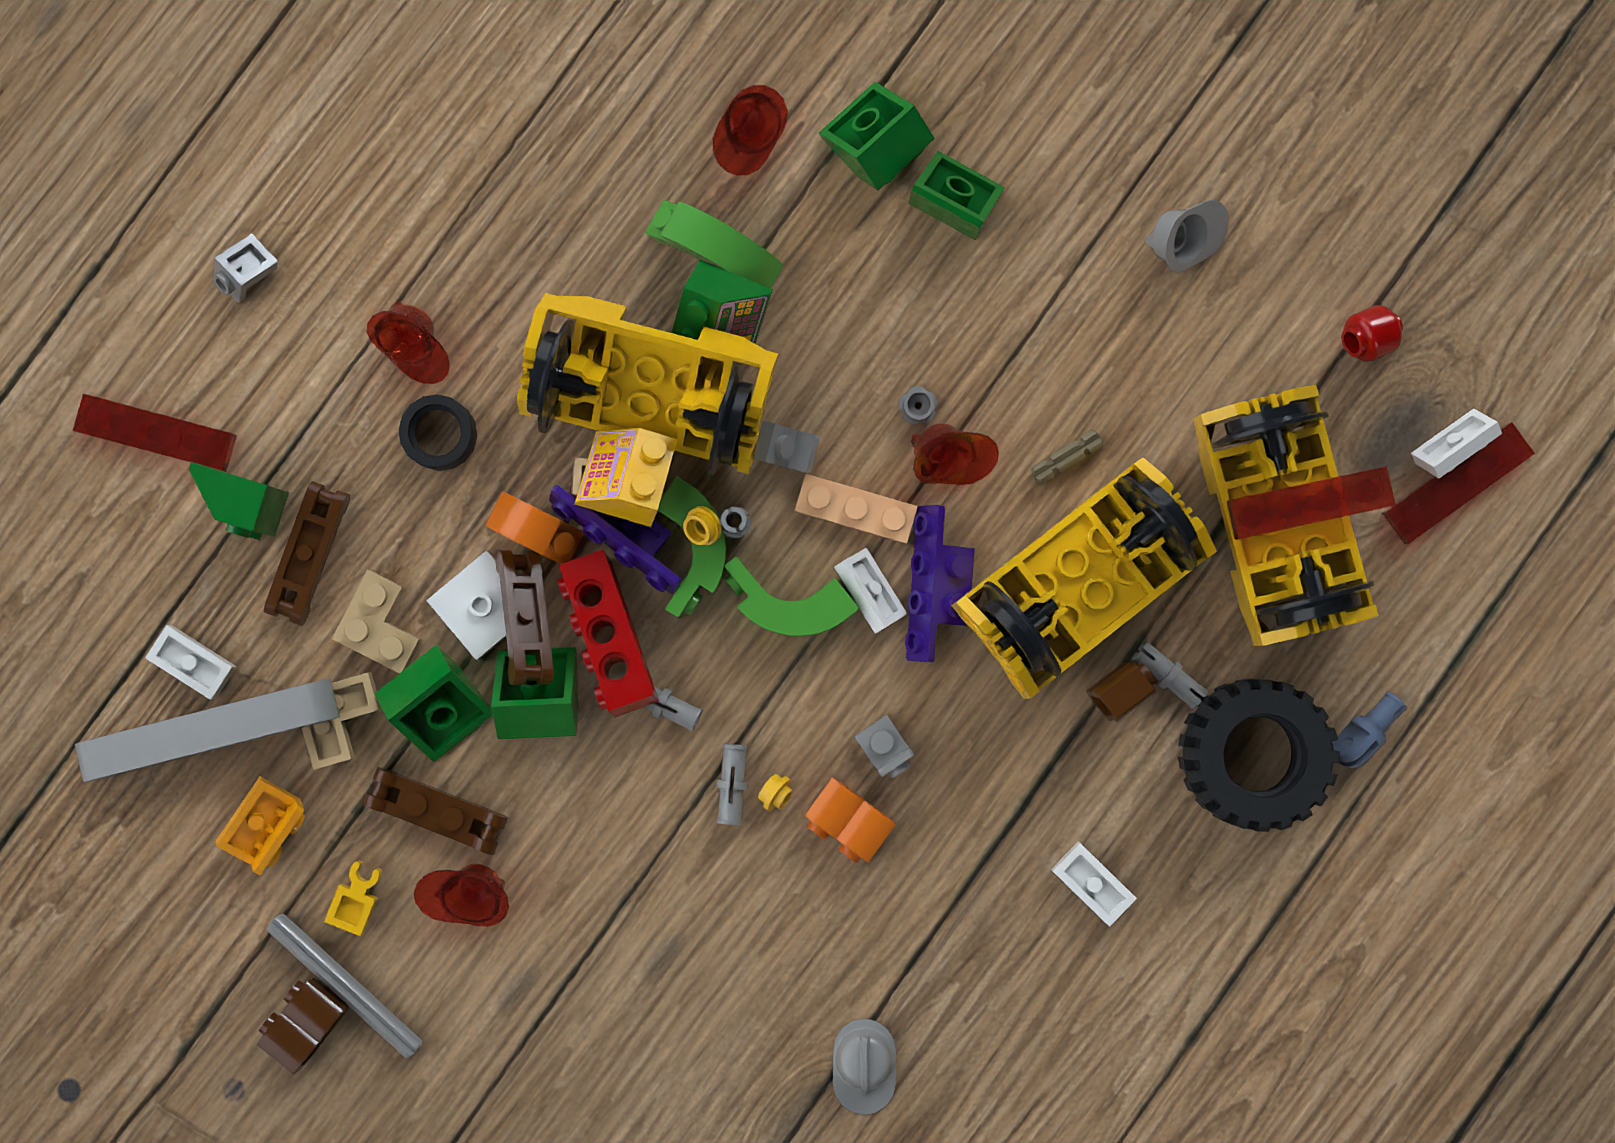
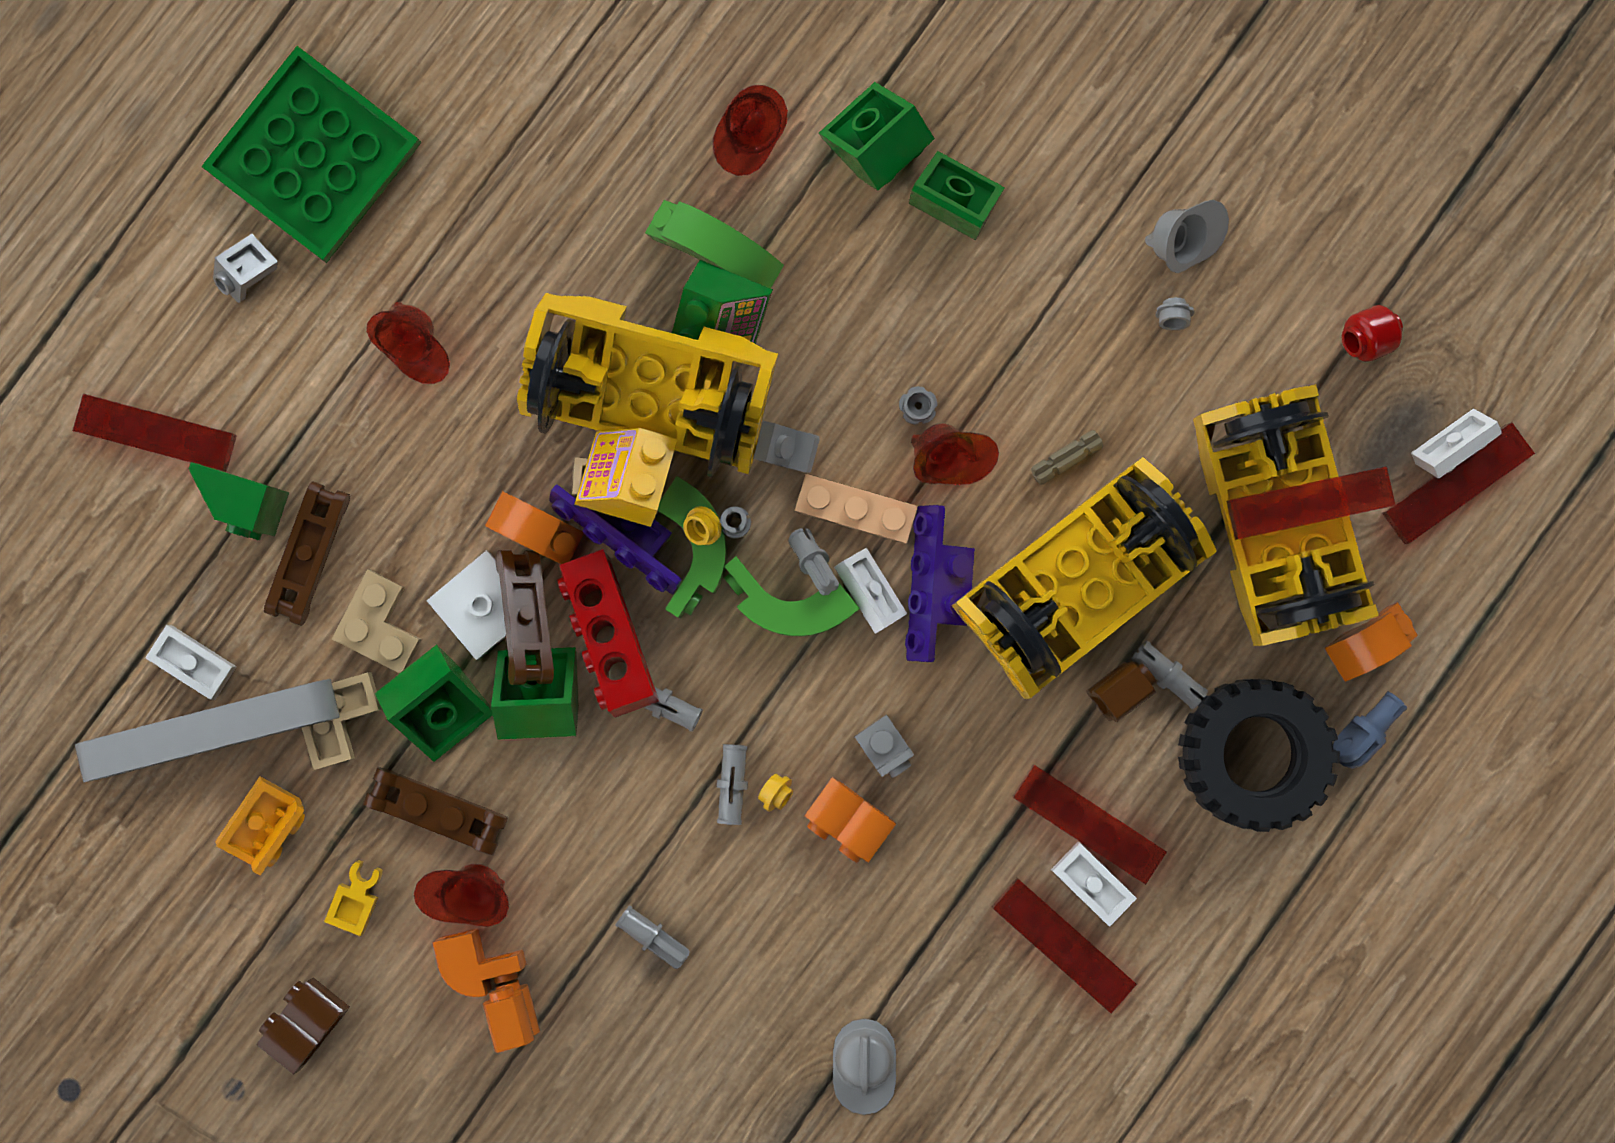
(311, 154): none -> green plate
(344, 985): light grey axle -> none
(432, 403): black tyre -> none
(466, 968): none -> orange brick
(511, 1016): none -> orange brick
(653, 937): none -> light grey axle
(813, 561): none -> light grey axle
(1064, 945): none -> clear red plate
(1089, 824): none -> clear red plate
(1174, 314): none -> light grey plate
(1372, 643): none -> orange brick

